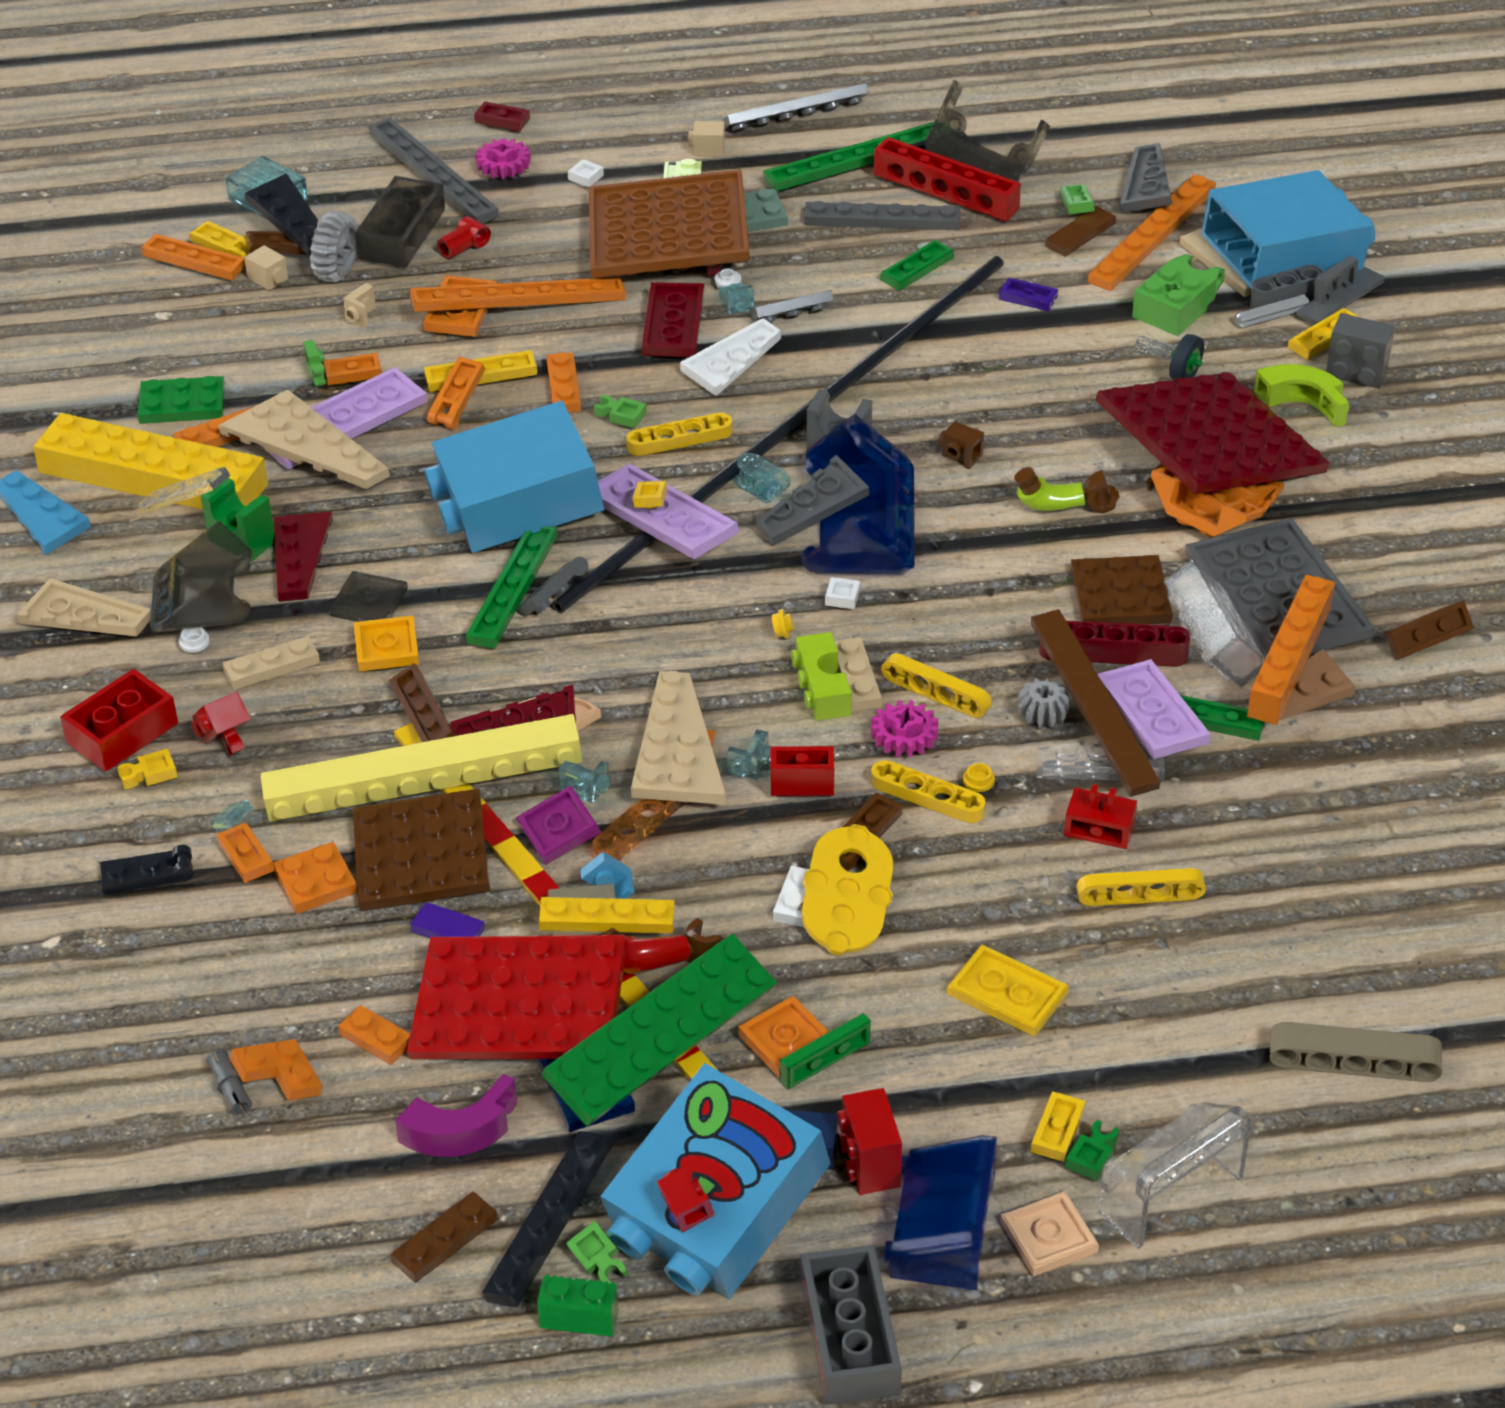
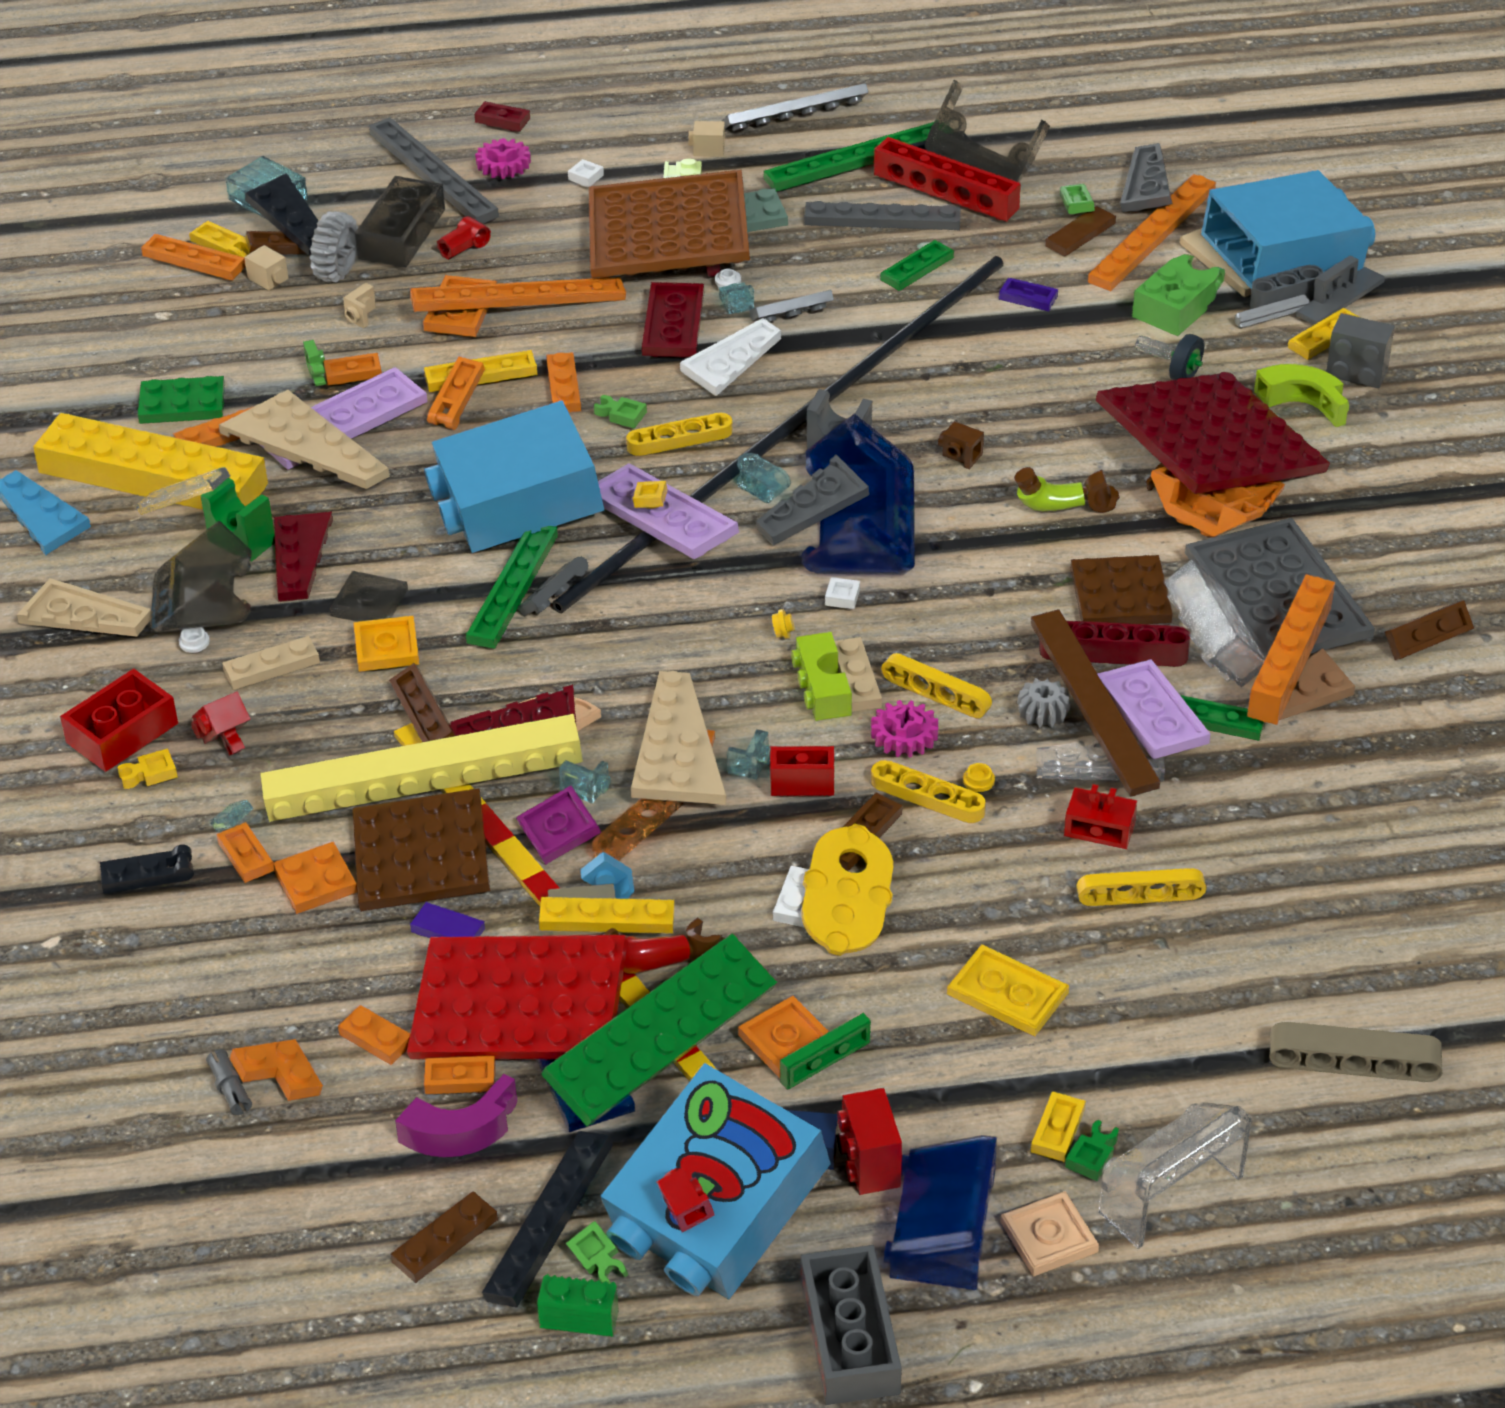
(459, 1074): none -> orange plate

